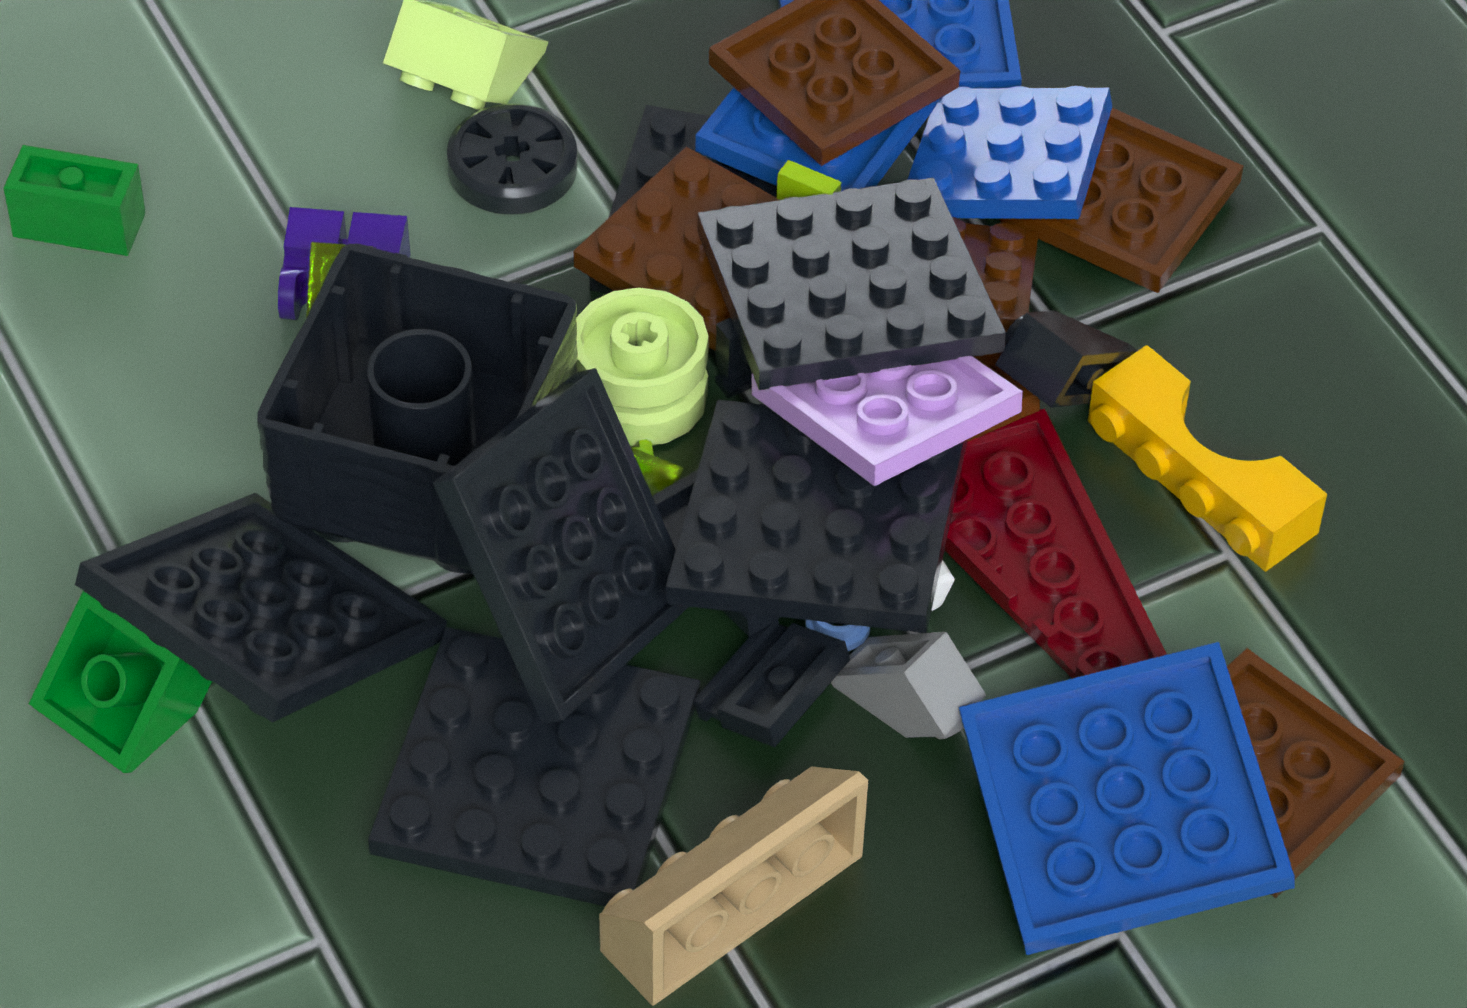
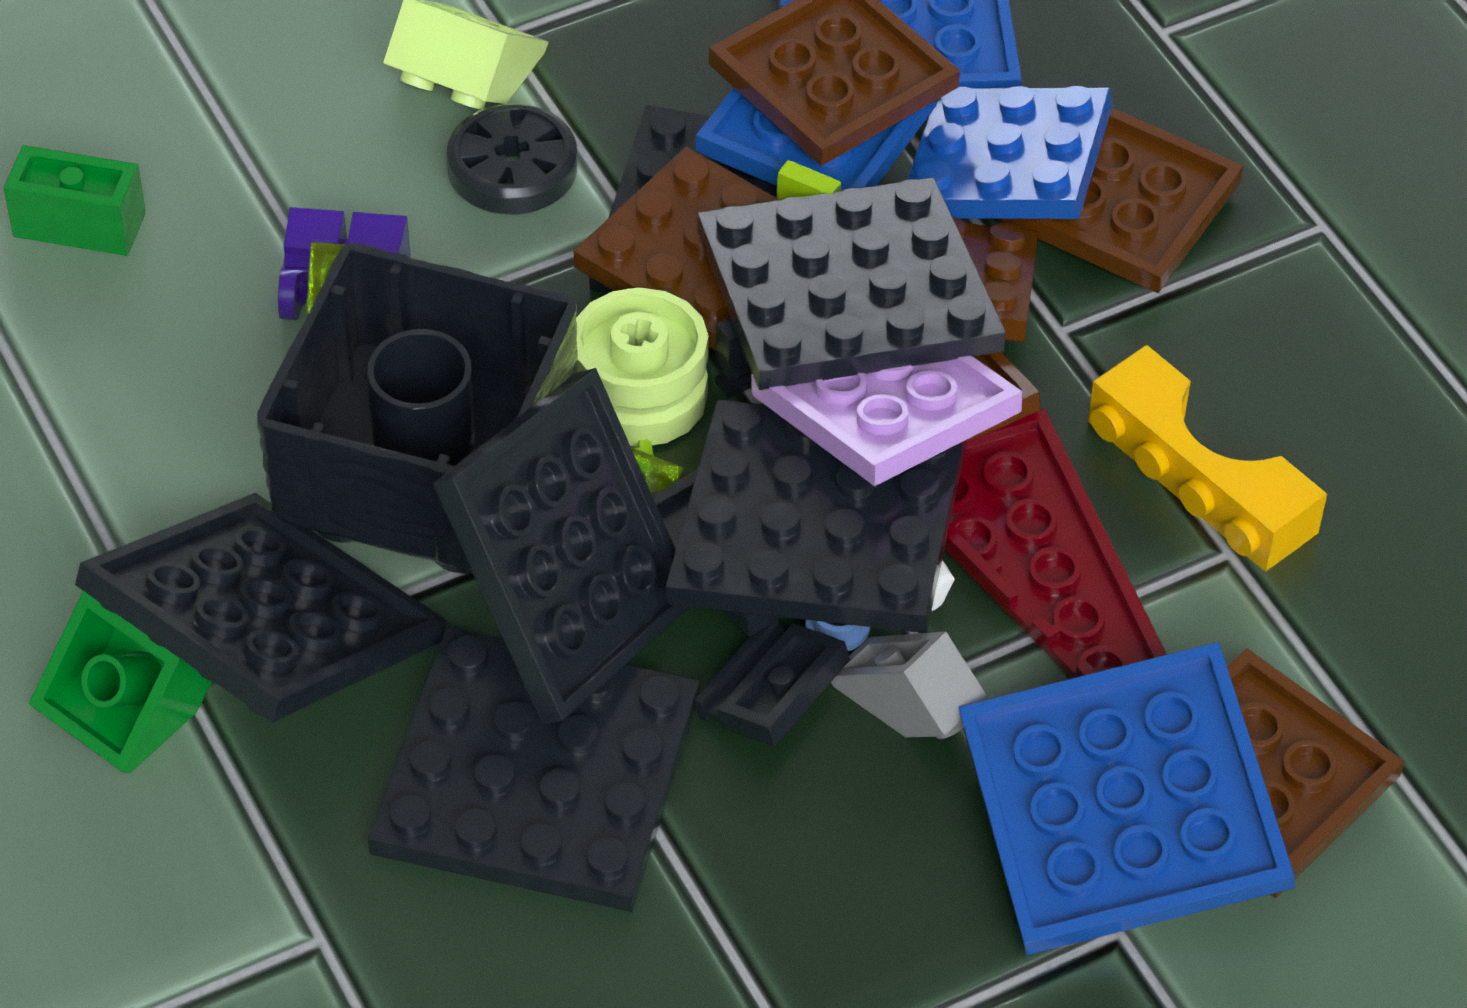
(735, 880): tan slope -> none
(1059, 356): black slope -> none

